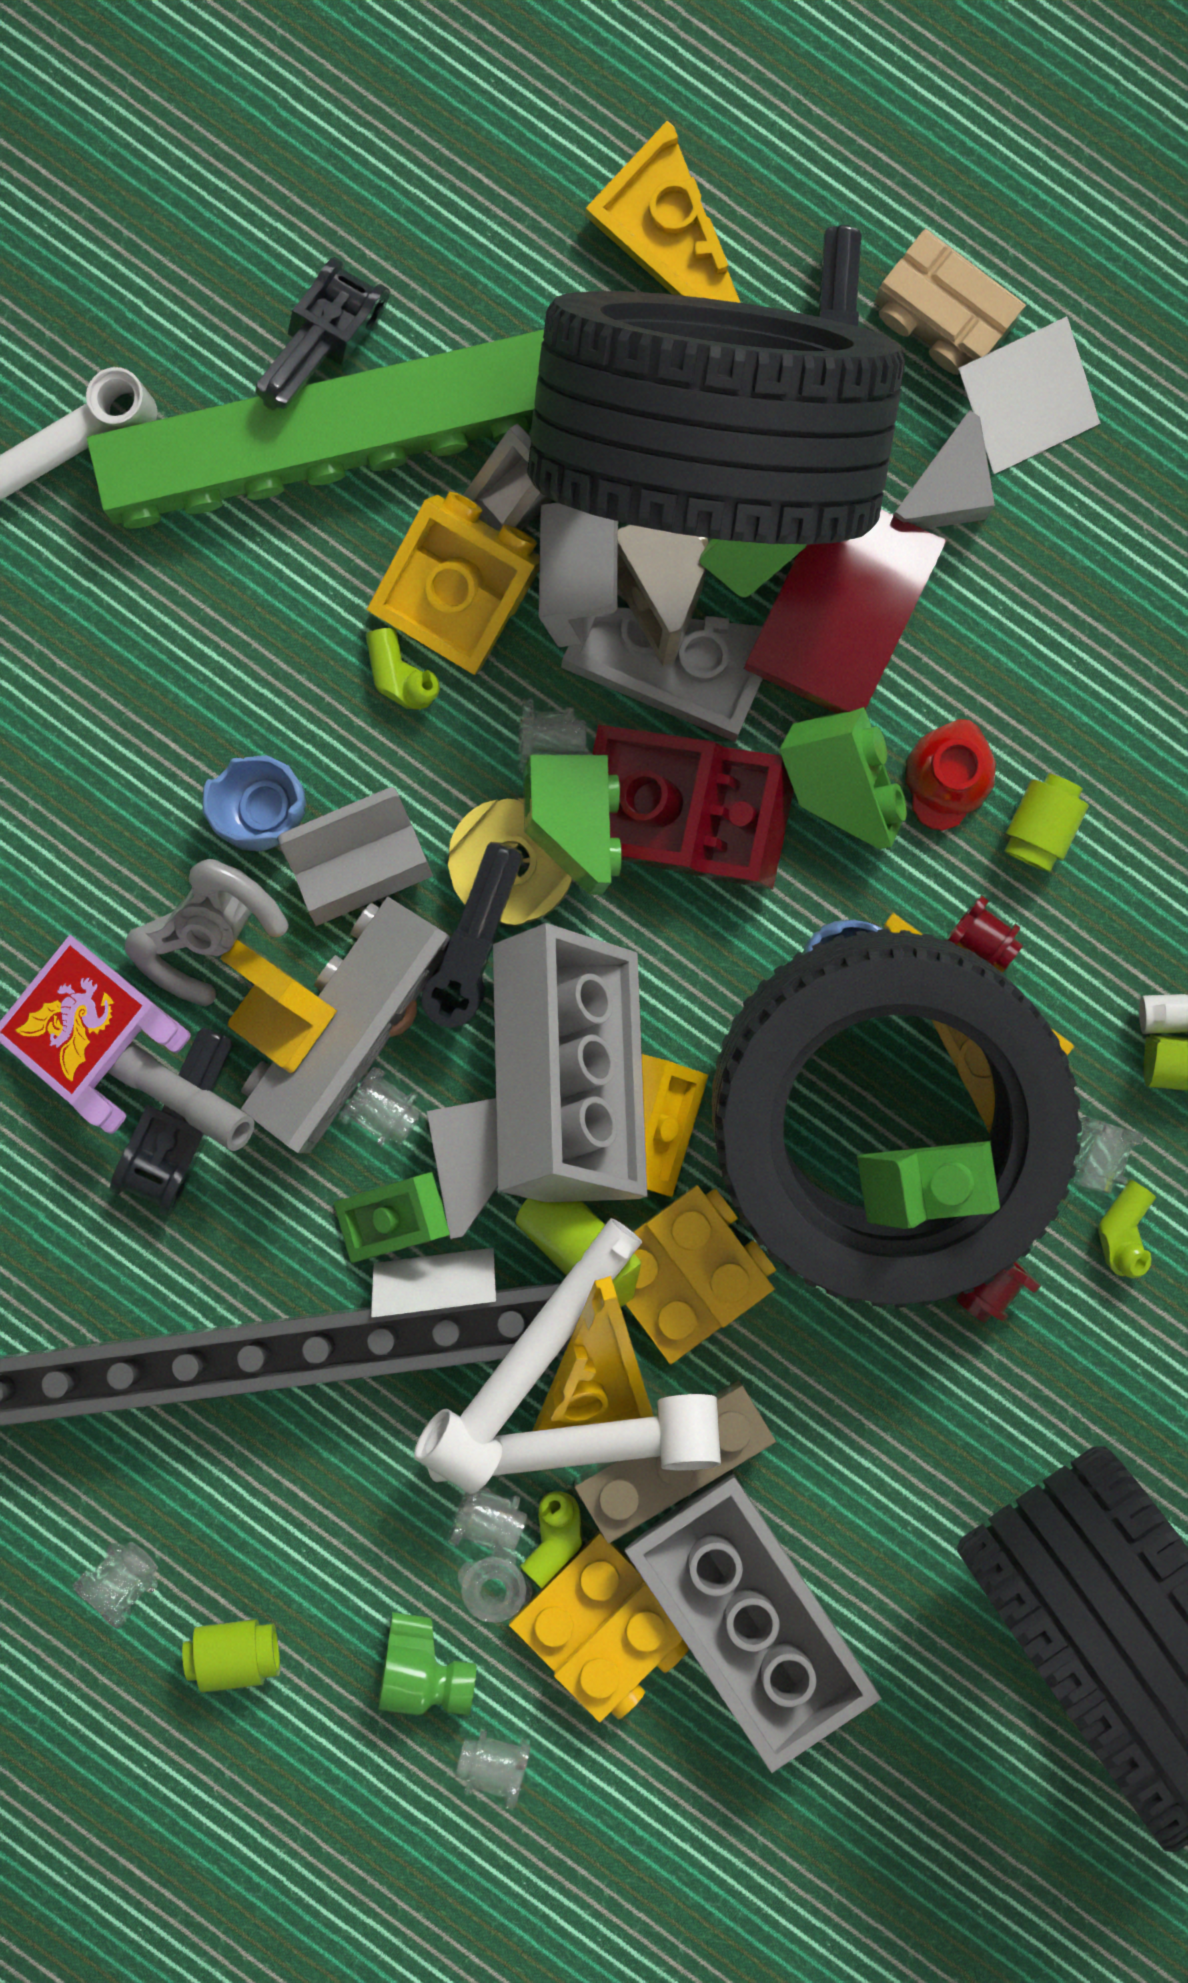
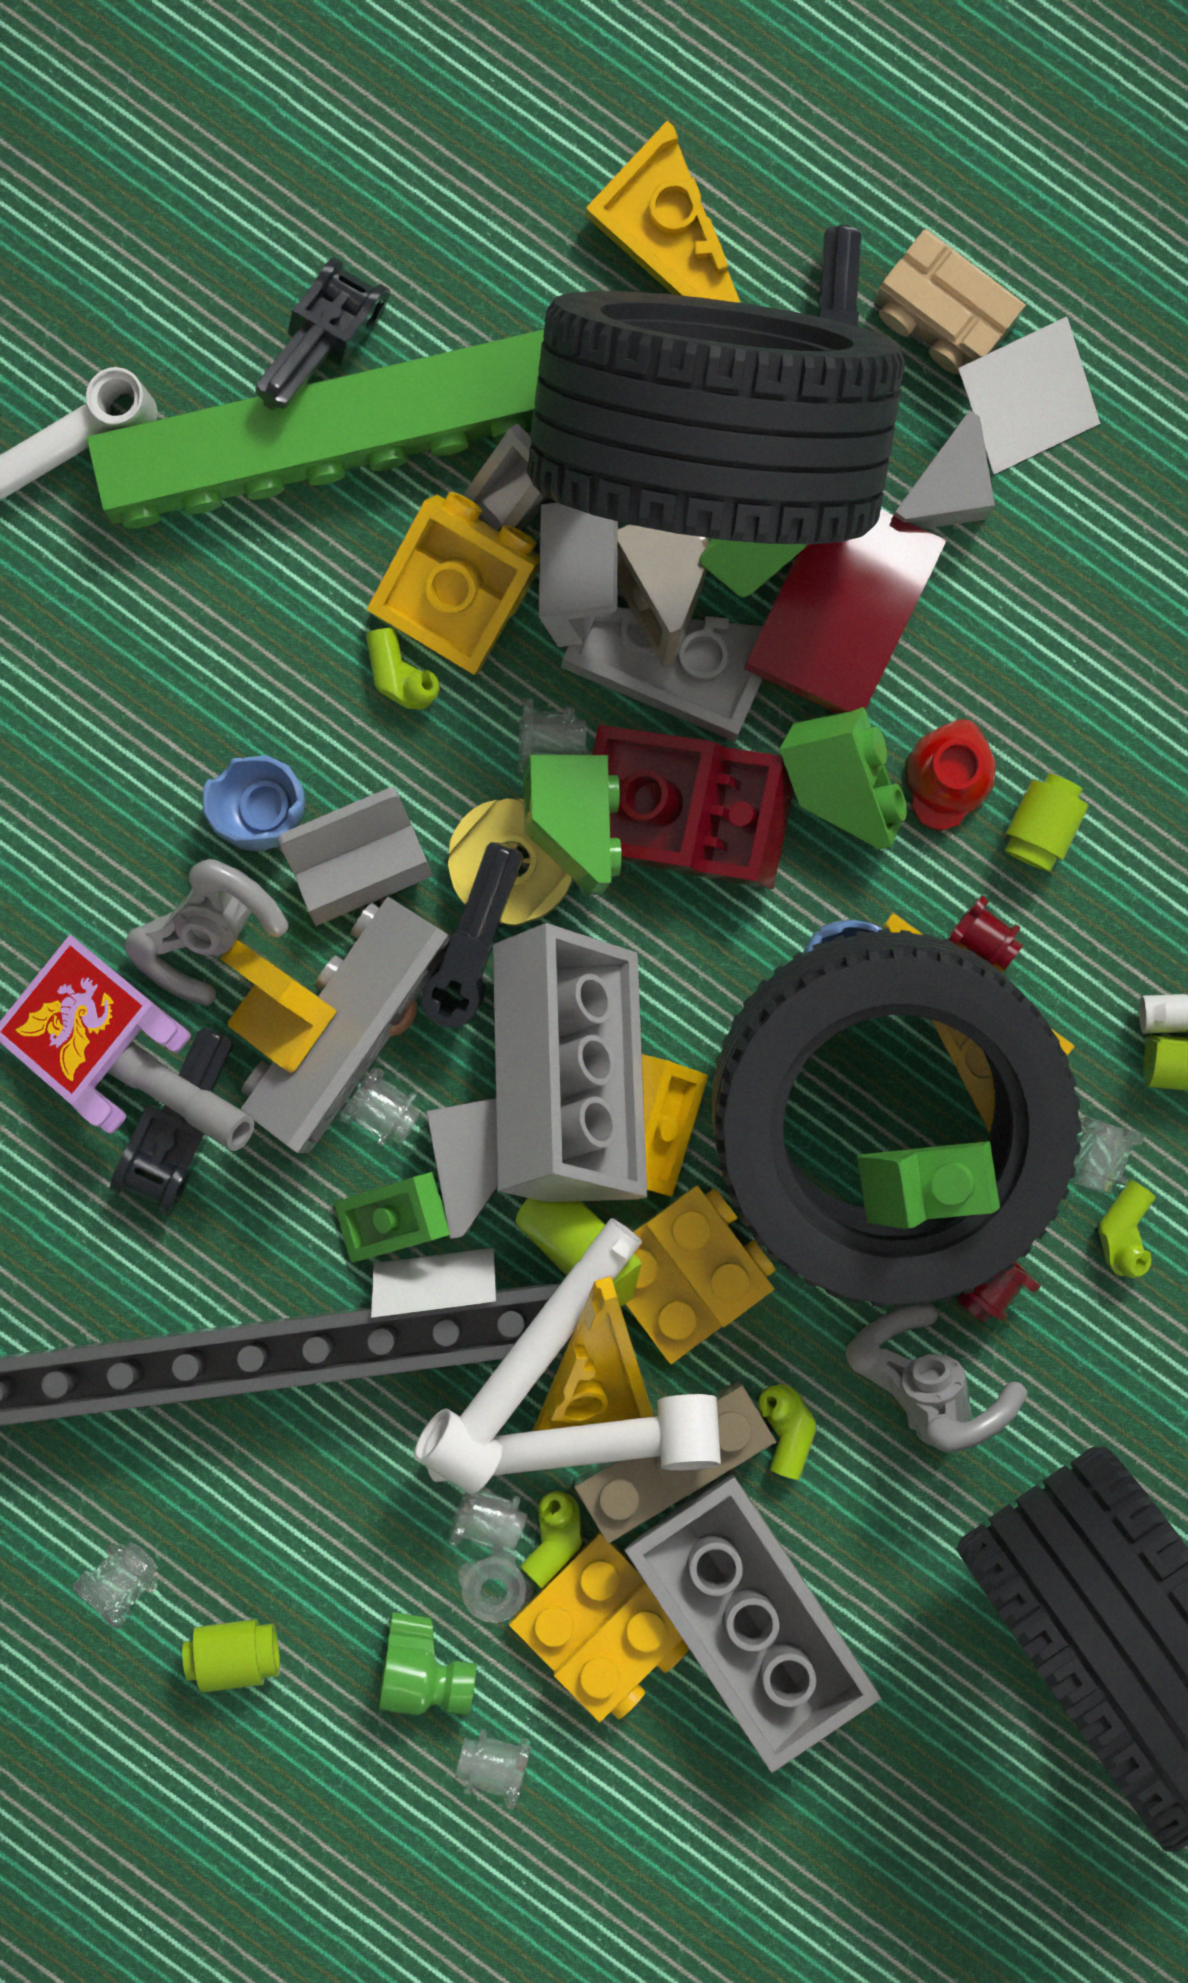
(792, 1424): none -> lime arm
(931, 1386): none -> light grey piece

